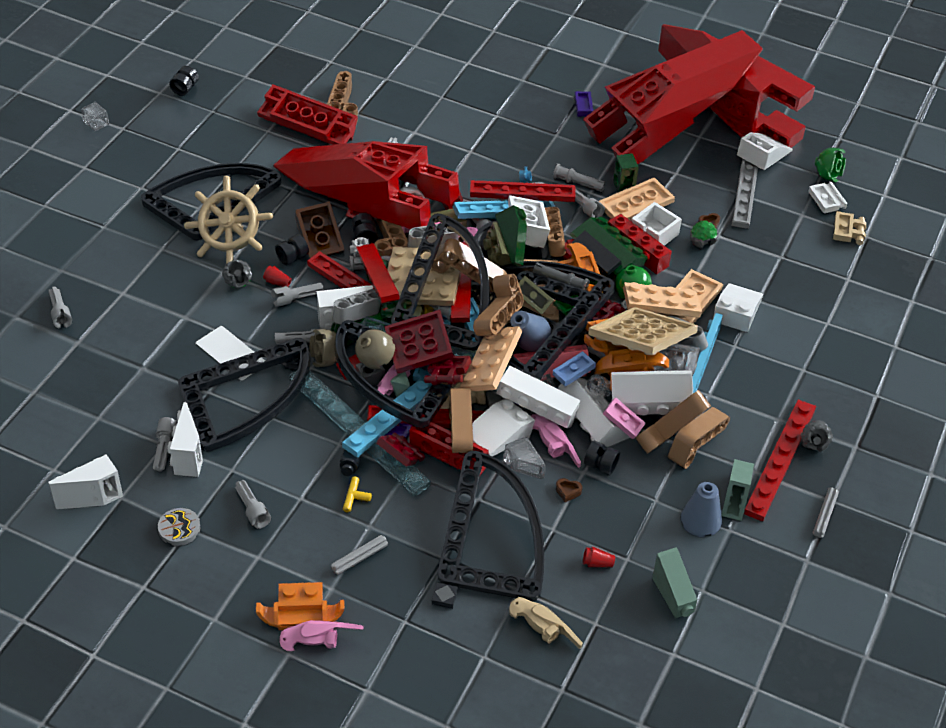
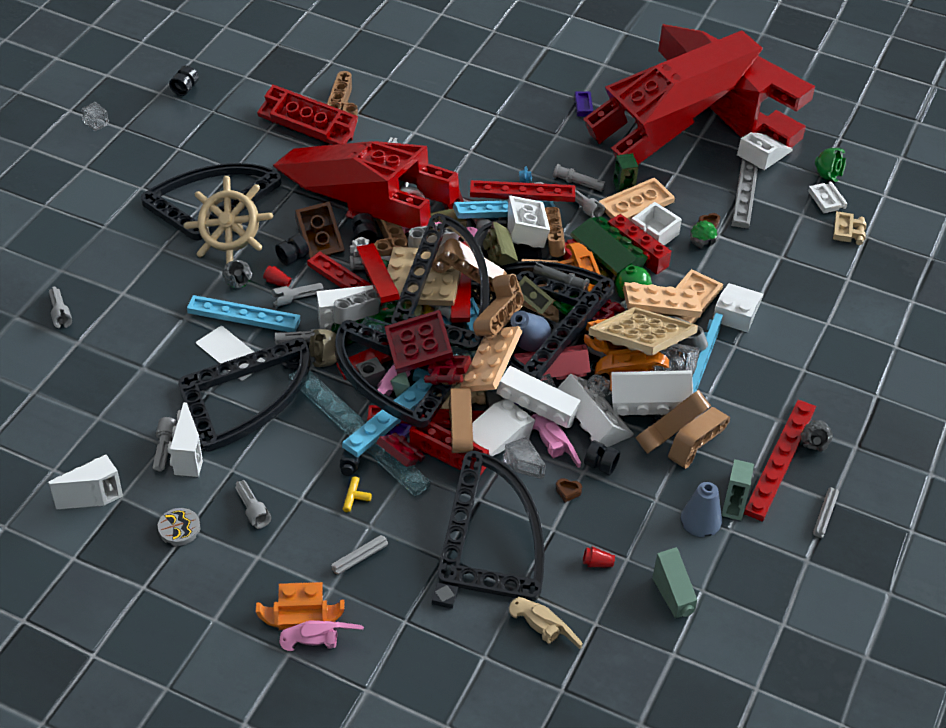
(243, 314): none -> medium azure plate
(374, 348): dark tan cylinder -> none
(513, 230): dark green slope -> none
(573, 368): medium blue plate -> none
(604, 258): black tile -> none
(624, 418): bright pink plate -> none

